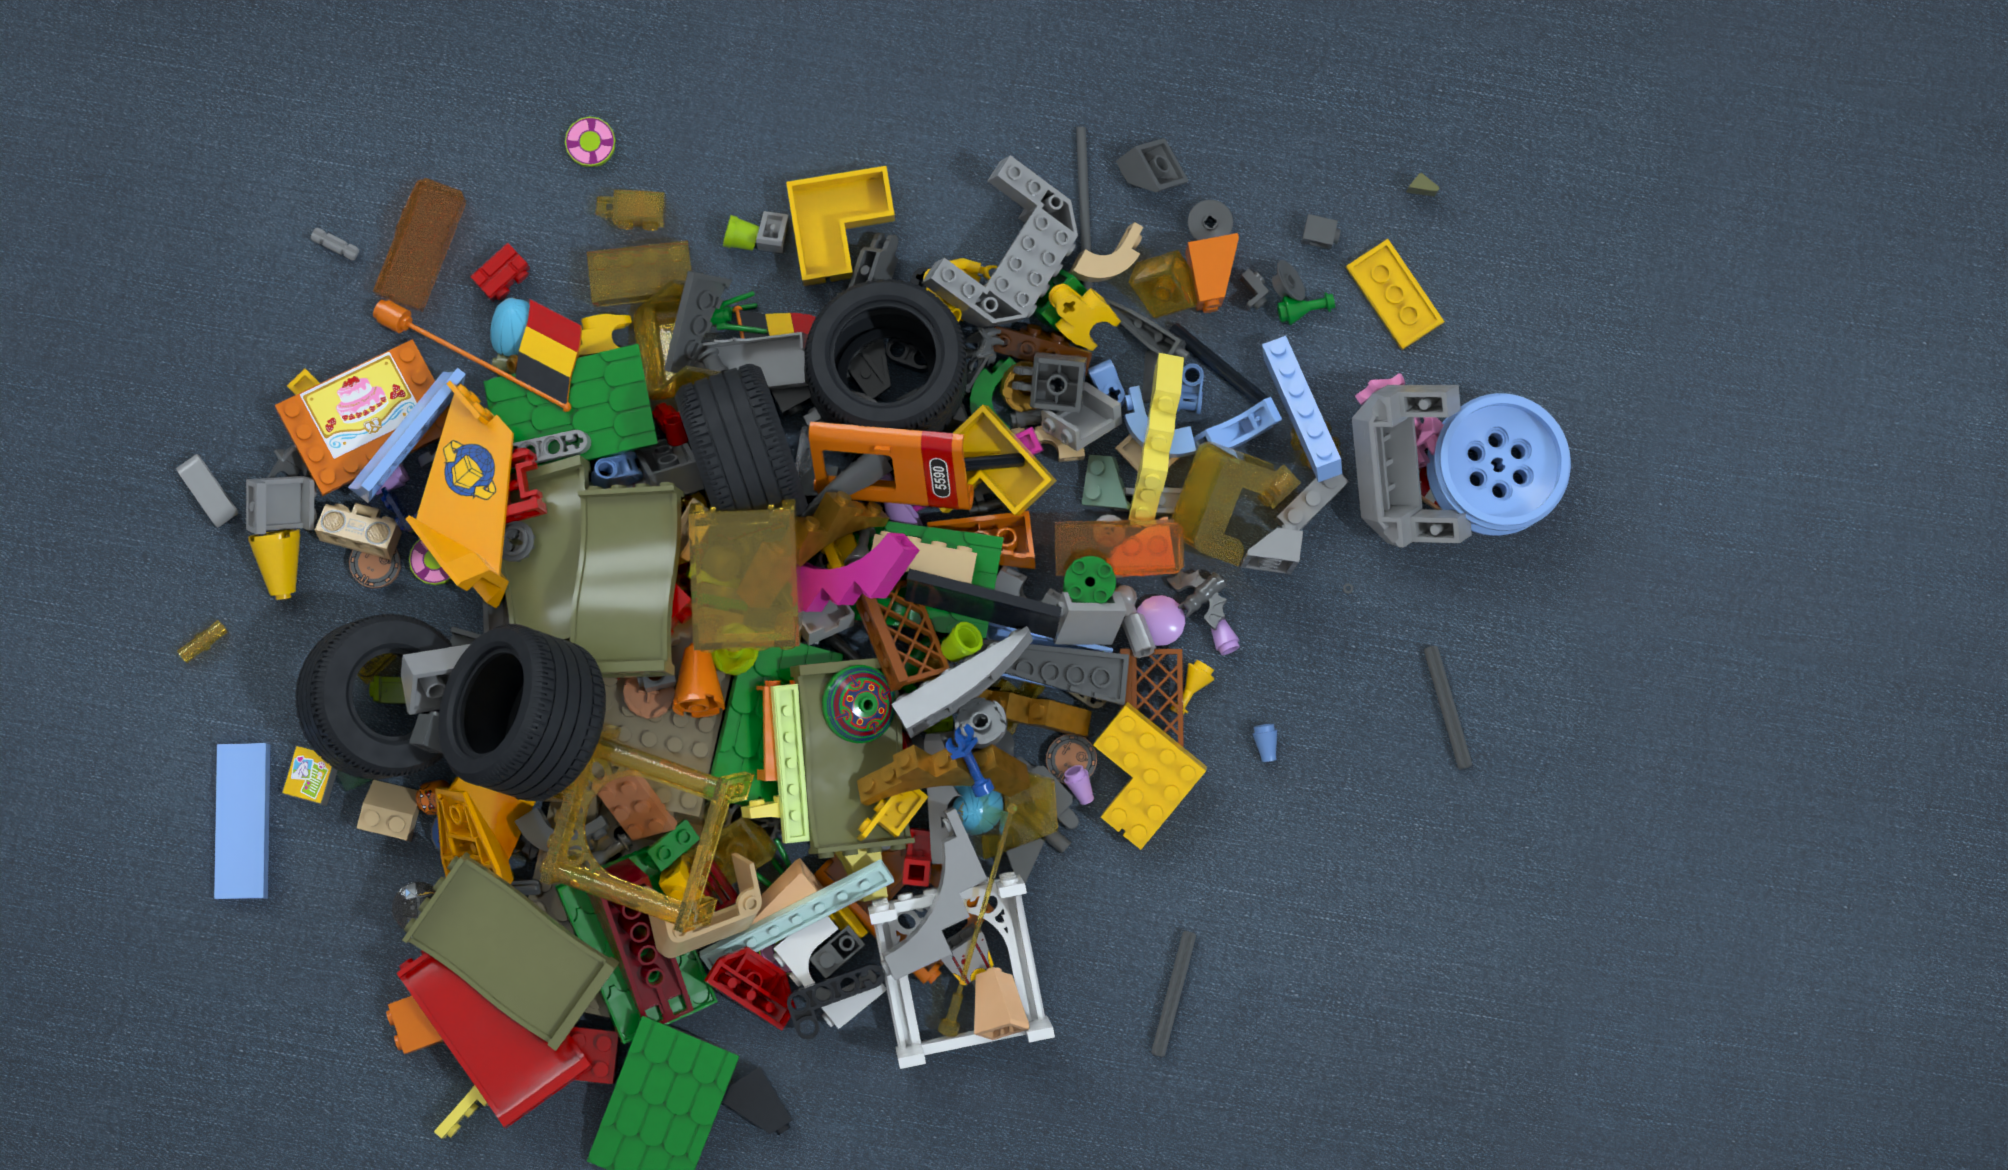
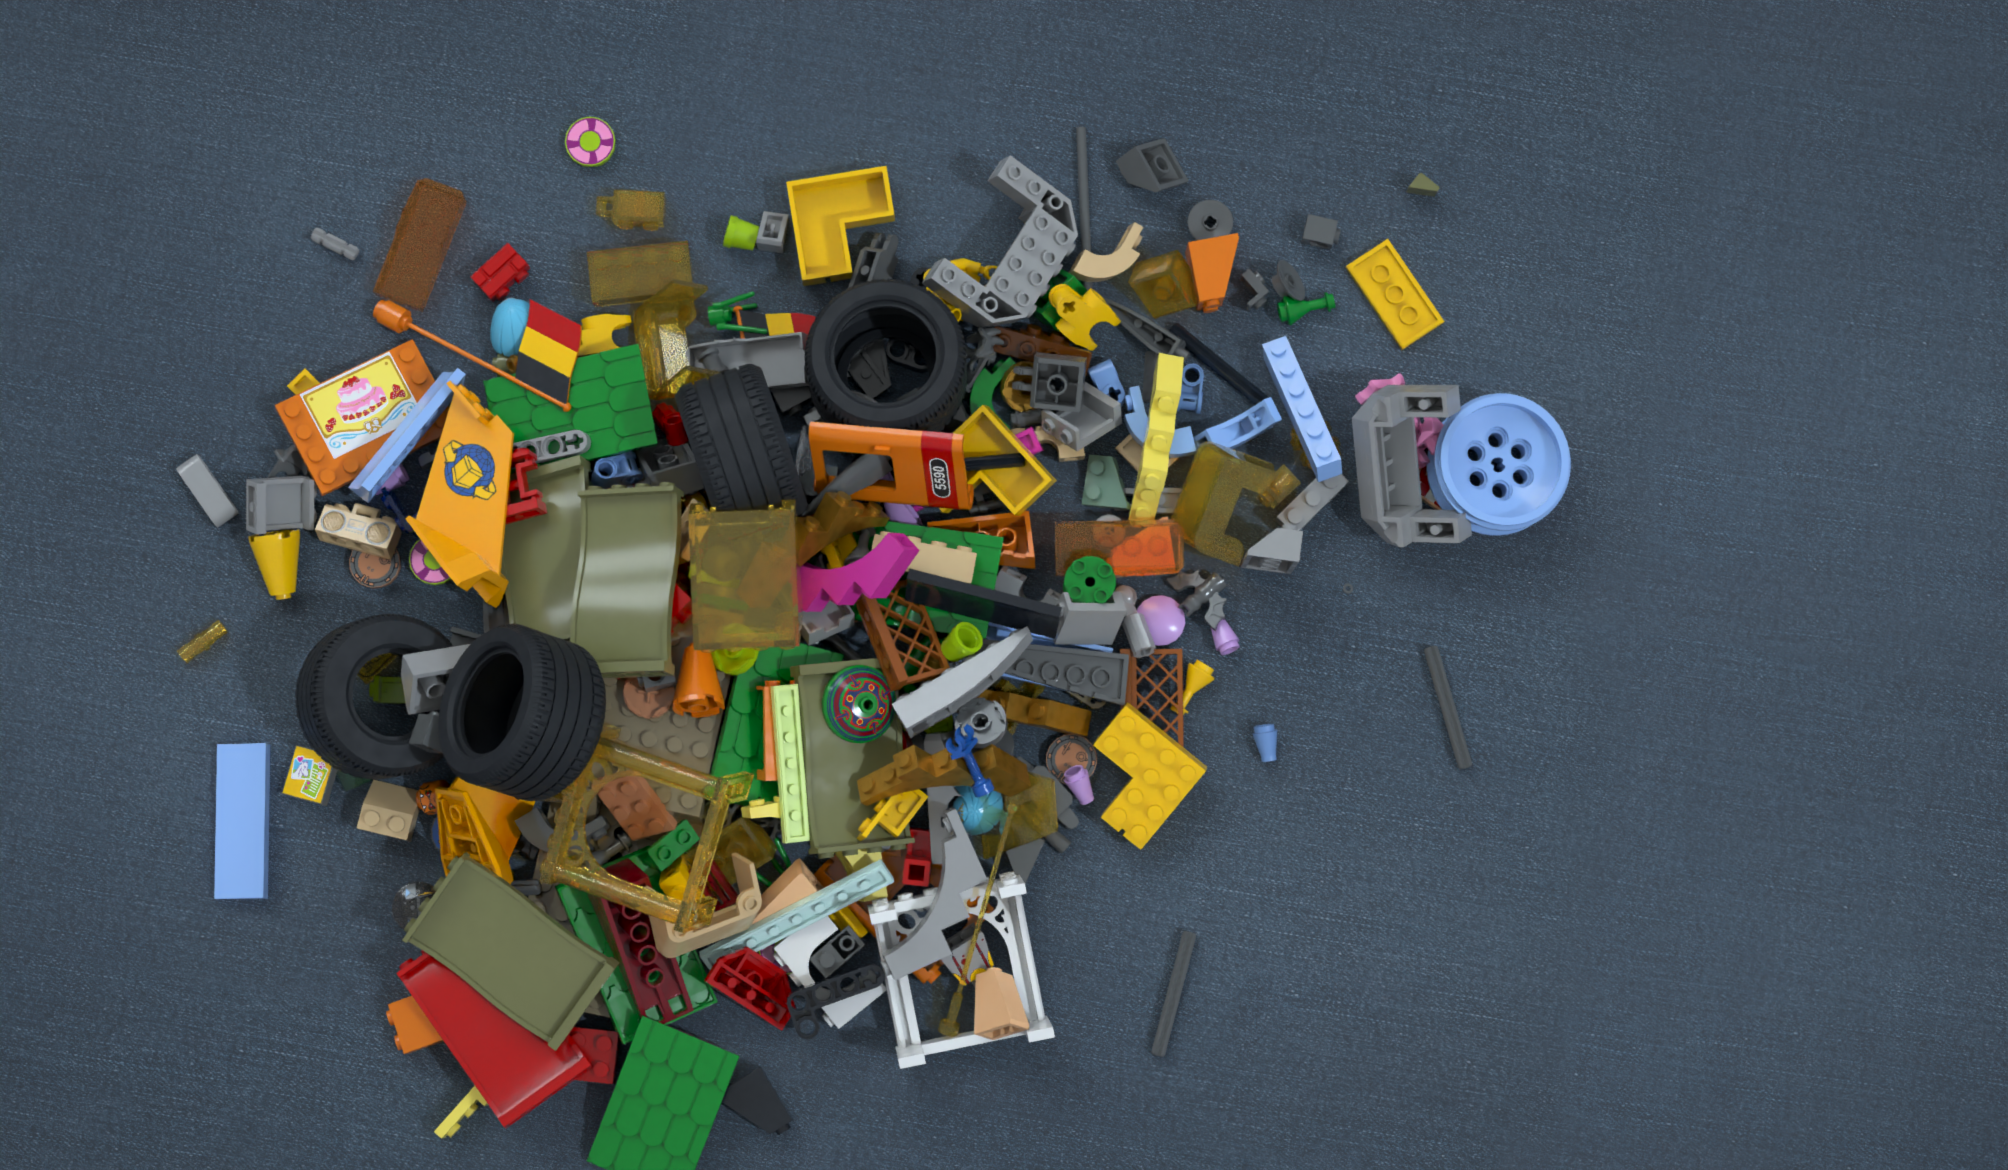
(513, 531): dark grey gear -> none
(697, 305): dark grey wing -> none

